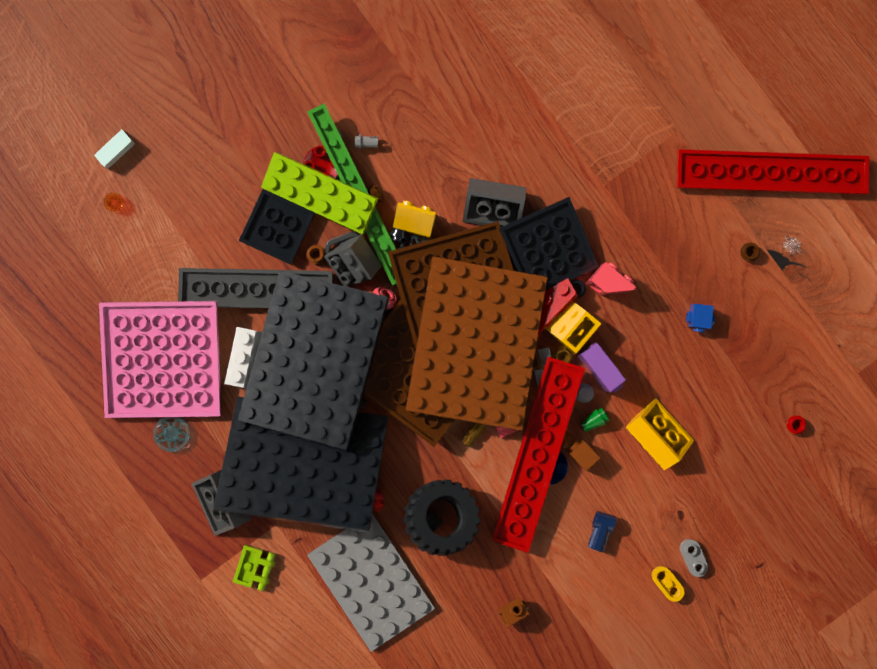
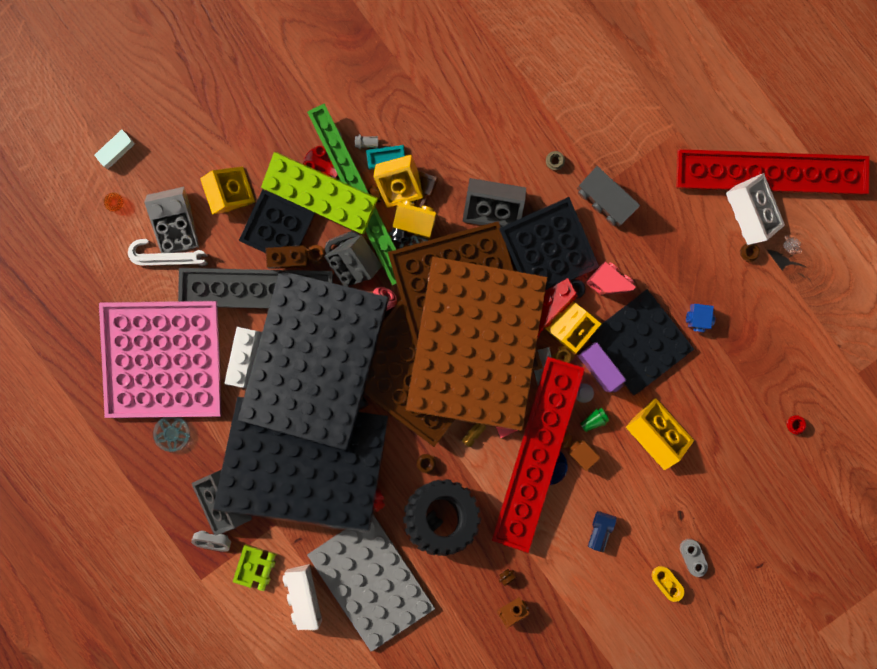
(164, 258): none -> white piece
(172, 220): none -> light grey slope
(209, 541): none -> light grey plate
(227, 189): none -> yellow slope
(287, 257): none -> reddish brown brick
(302, 598): none -> white slope
(384, 154): none -> teal tile
(398, 180): none -> yellow slope
(428, 186): none -> reddish brown plate
(430, 468): none -> reddish brown plate
(507, 577): none -> reddish brown plate
(555, 154): none -> dark tan plate
(607, 197): none -> dark grey slope
(641, 341): none -> black plate
(755, 209): none -> white slope

